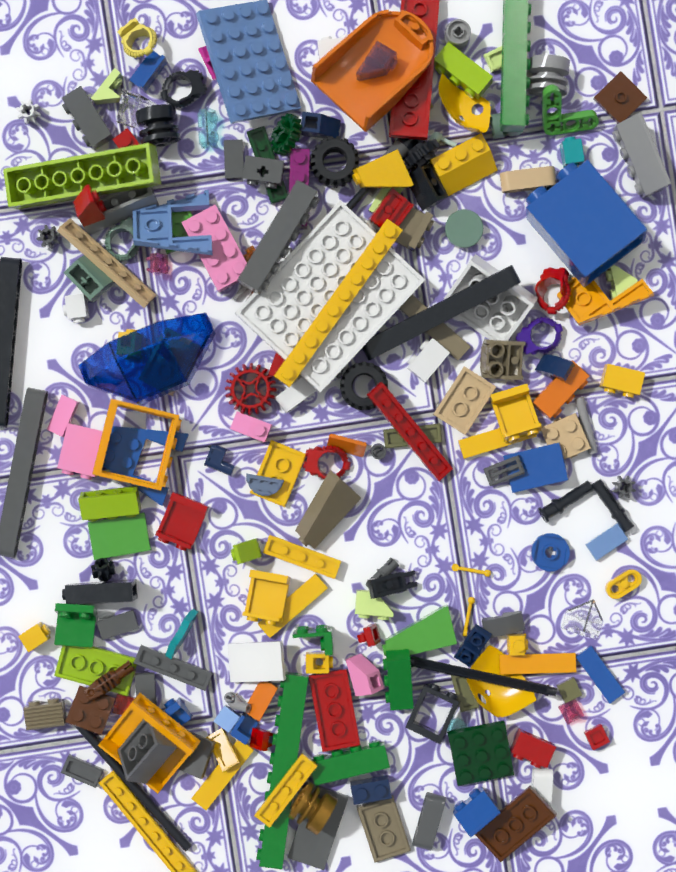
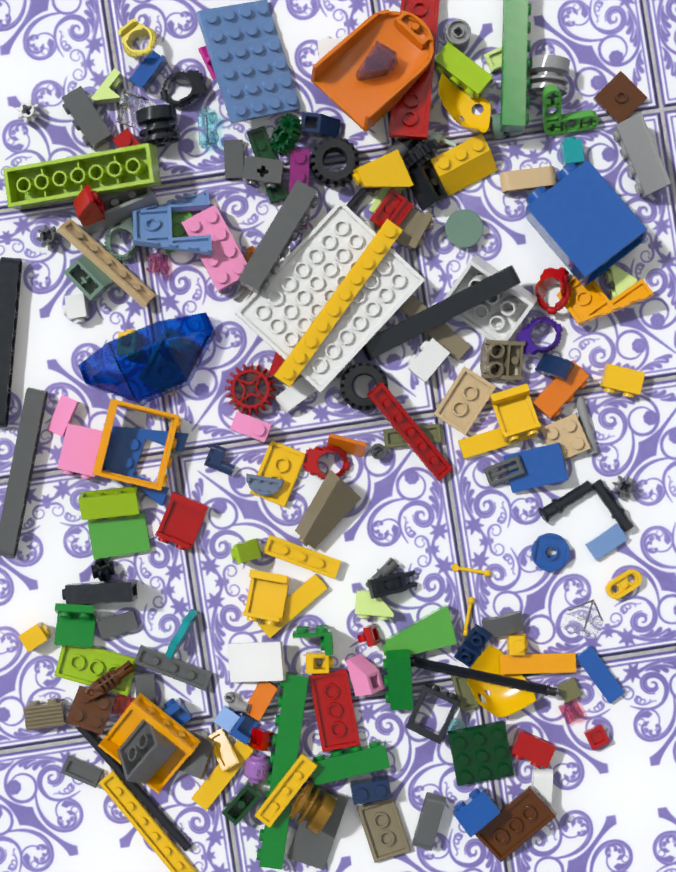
(242, 802): none -> dark green brick
(256, 768): none -> medium lavender head

